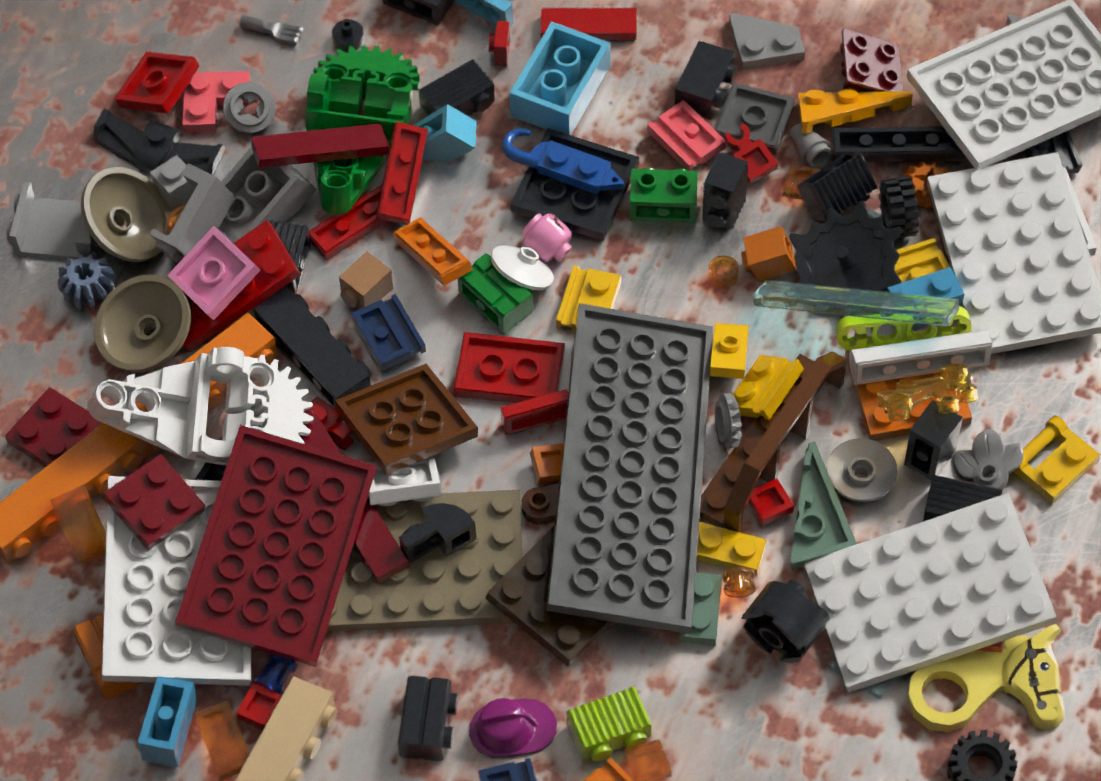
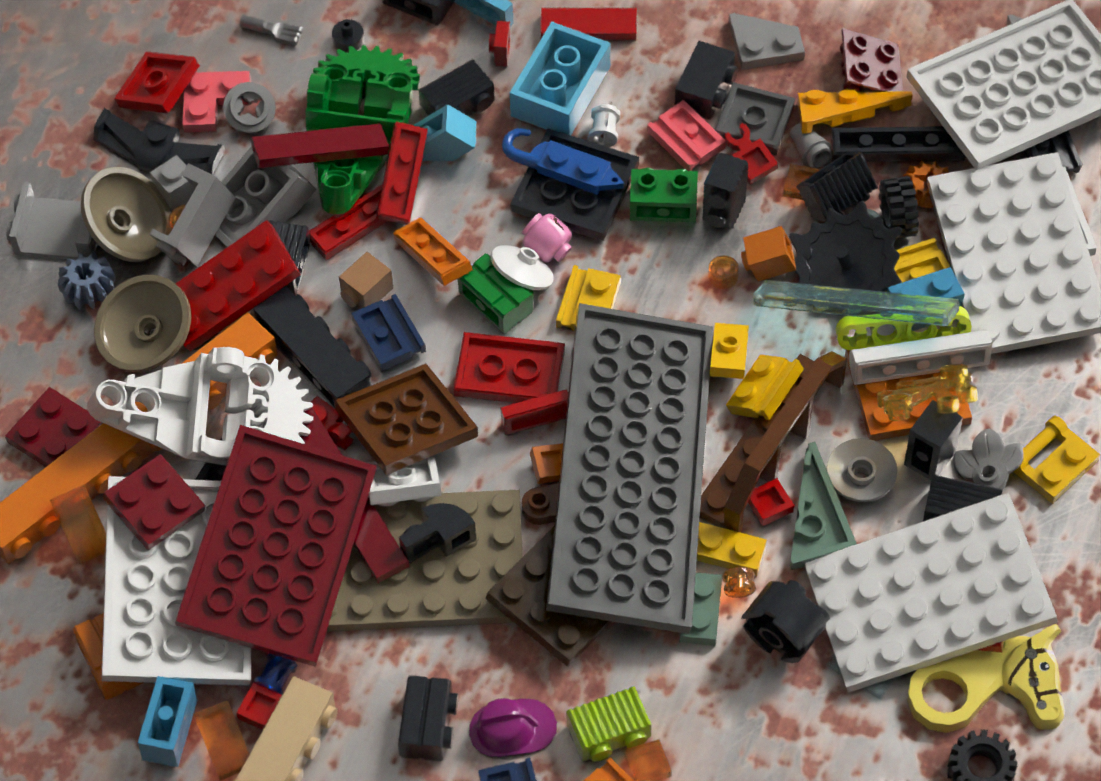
(213, 272): bright pink plate -> none
(604, 125): none -> white bush
(728, 420): light grey gear -> none

